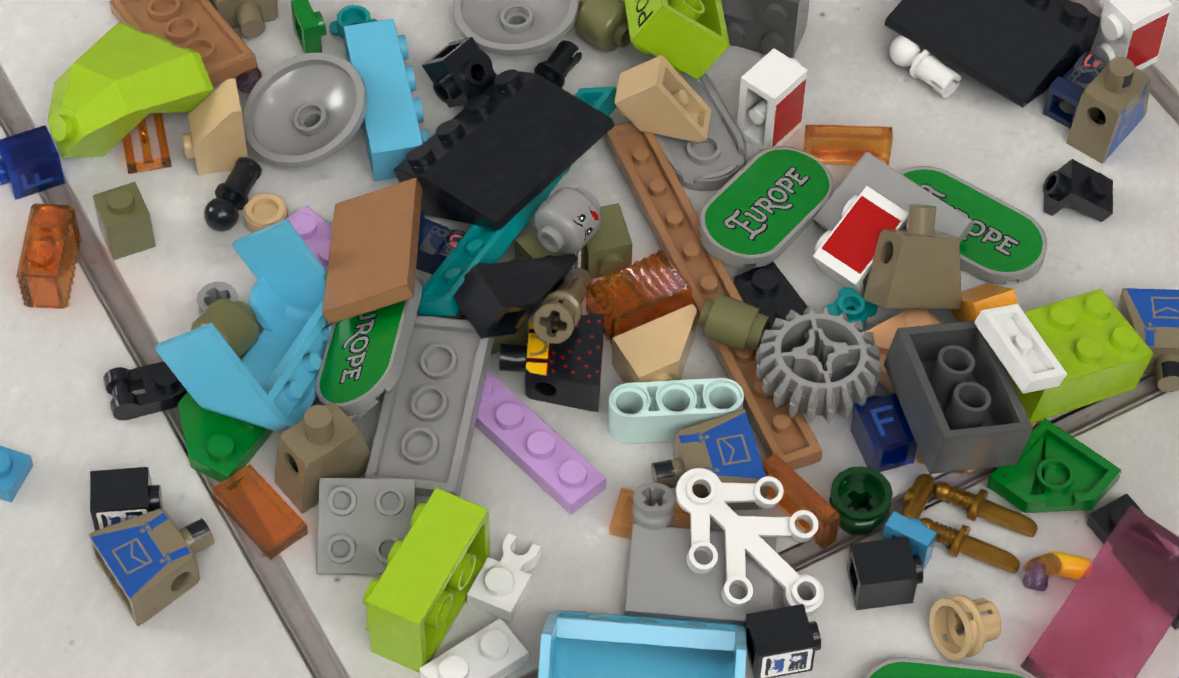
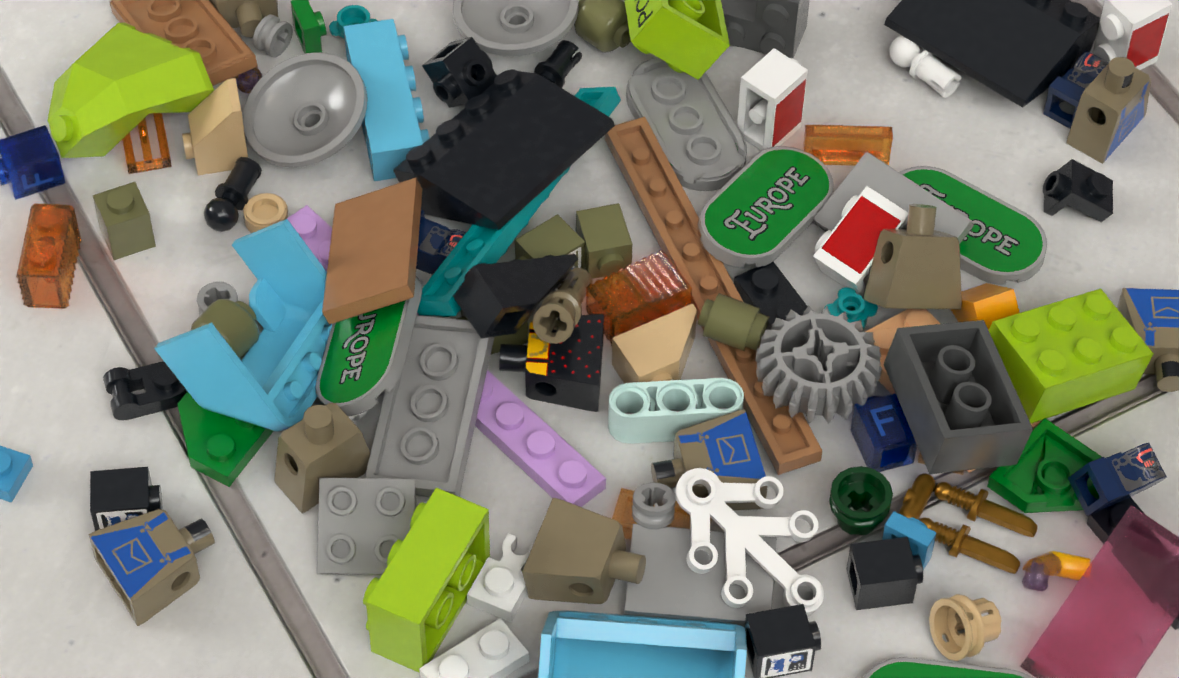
(260, 511): clear orange tile -> none
(272, 35): none -> light grey bush
(568, 220): light grey head -> none
(579, 556): none -> dark tan torso
(662, 101): tan slope -> none
(801, 496): clear orange tile -> none
(1020, 348): white plate -> none
(1117, 477): none -> dark blue leg

